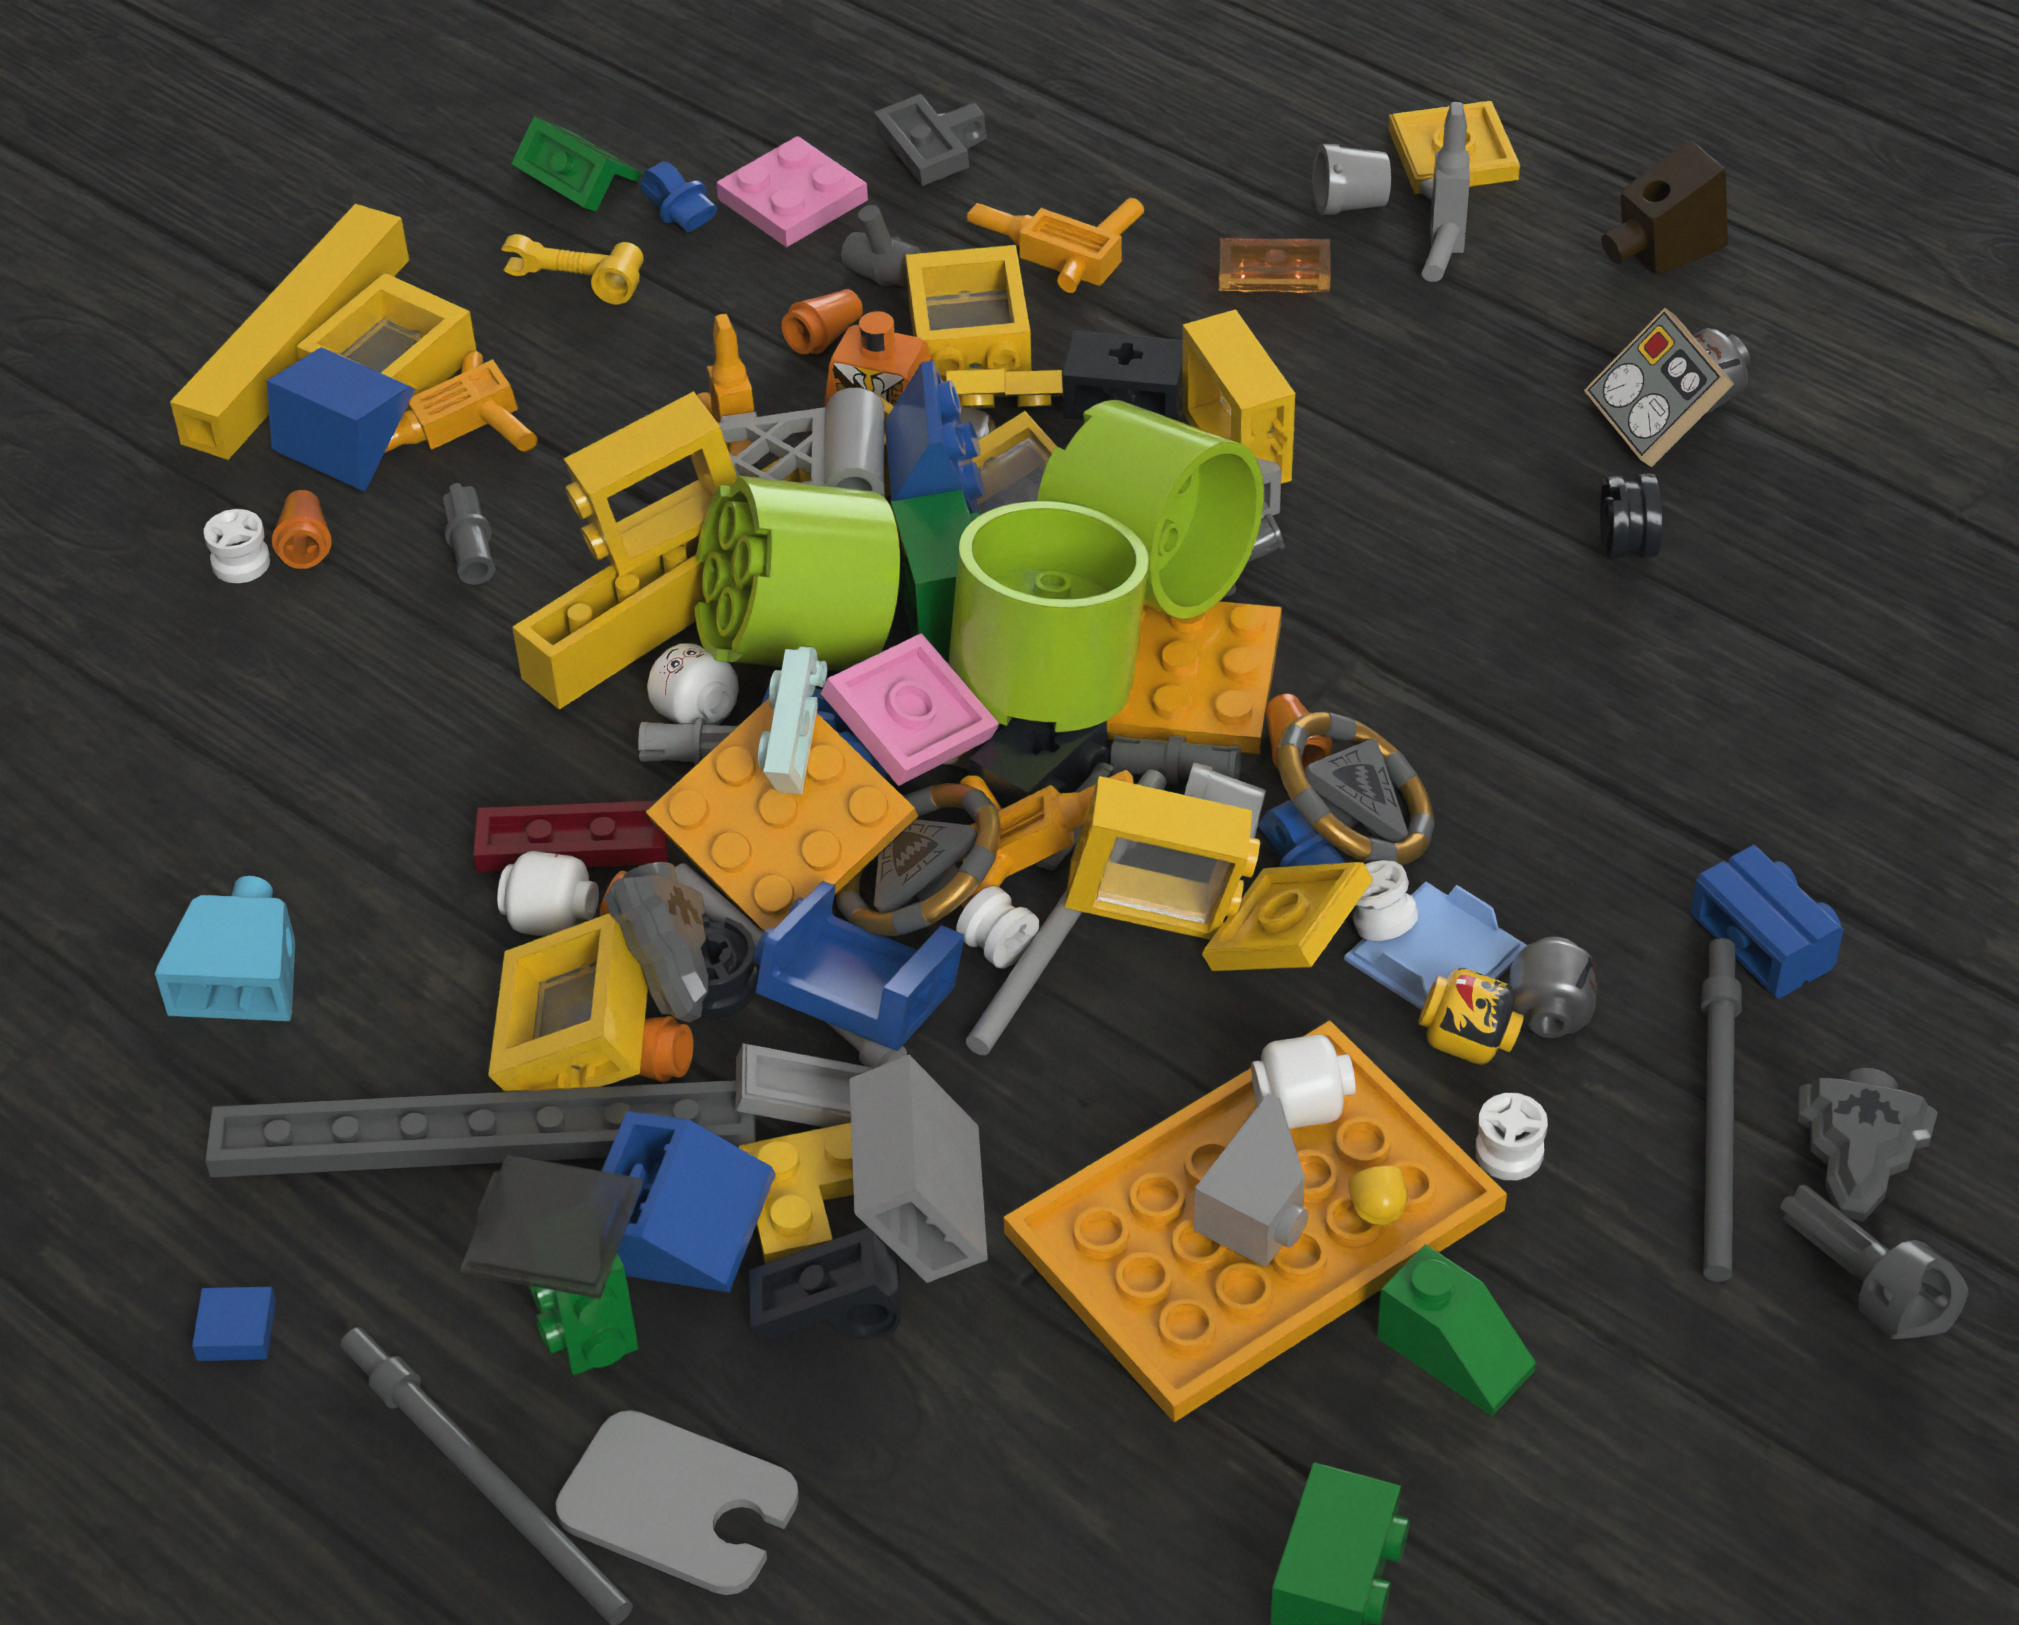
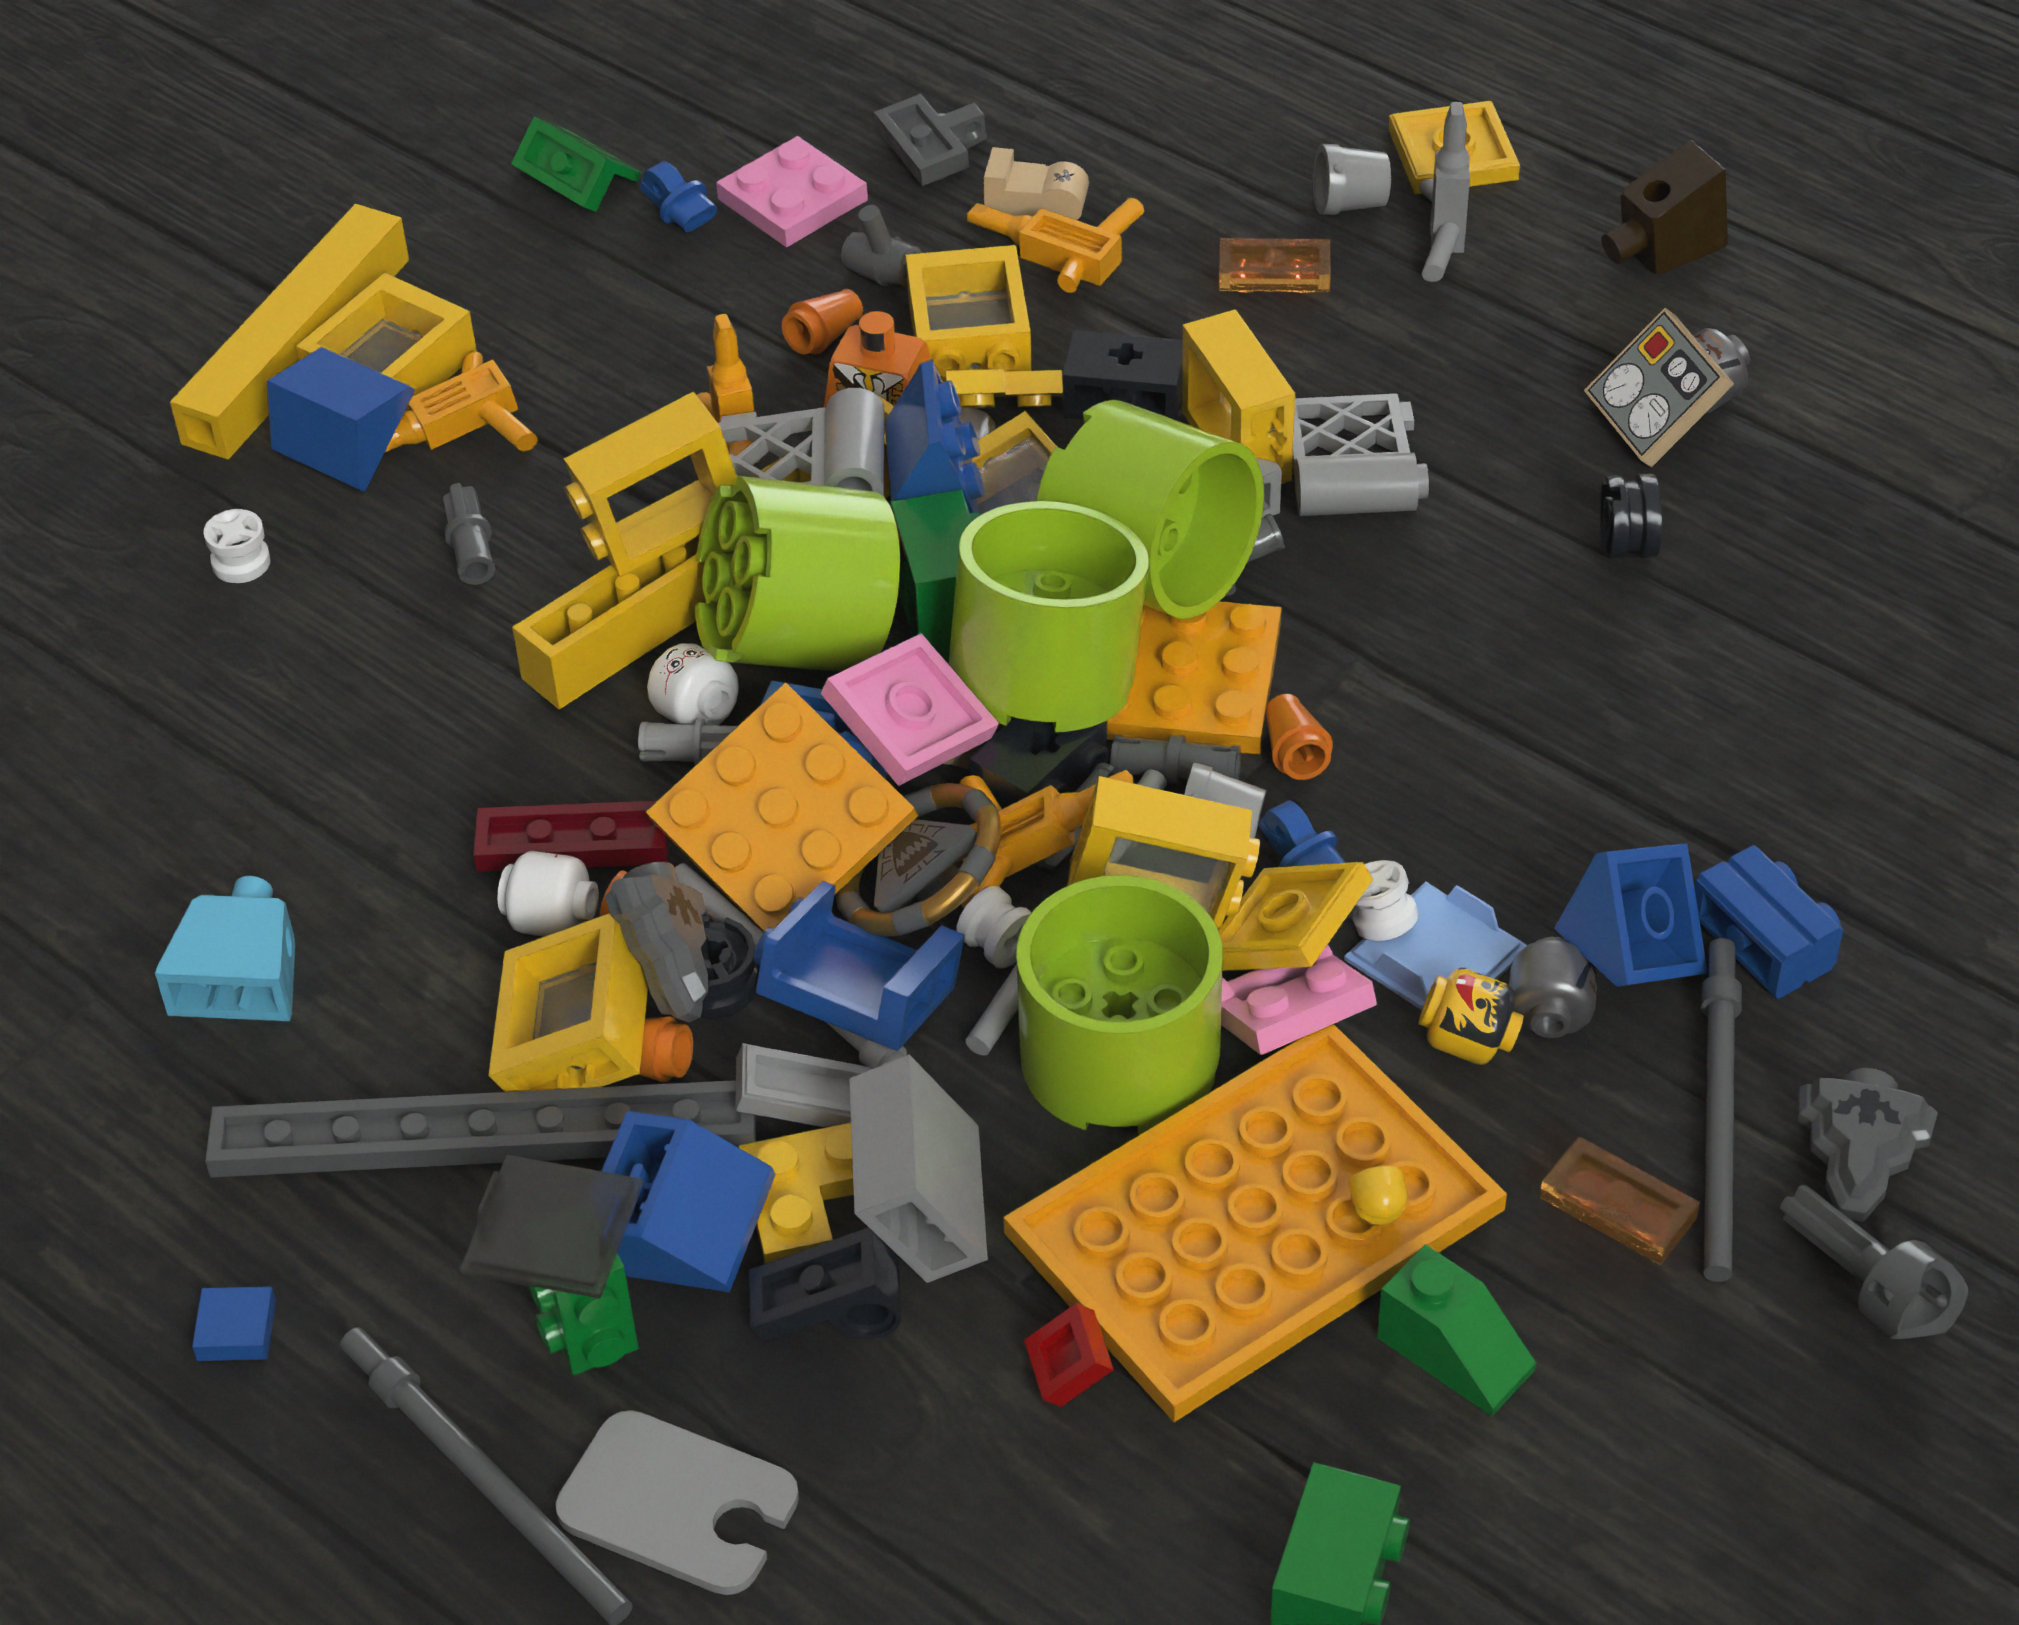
(301, 531): orange cone -> none
(613, 275): yellow brick -> none
(786, 748): light aqua hinge -> none
(1028, 187): none -> tan leg
(1068, 1355): none -> red plate
(1119, 1002): none -> lime brick
(1254, 1189): light grey slope -> none
(1288, 1003): none -> bright pink plate
(1305, 1078): white head -> none
(1352, 476): none -> light grey piece
(1356, 788): piece -> none
(1502, 1121): white wheel -> none
(1619, 1200): none -> clear orange plate
(1637, 916): none -> blue slope

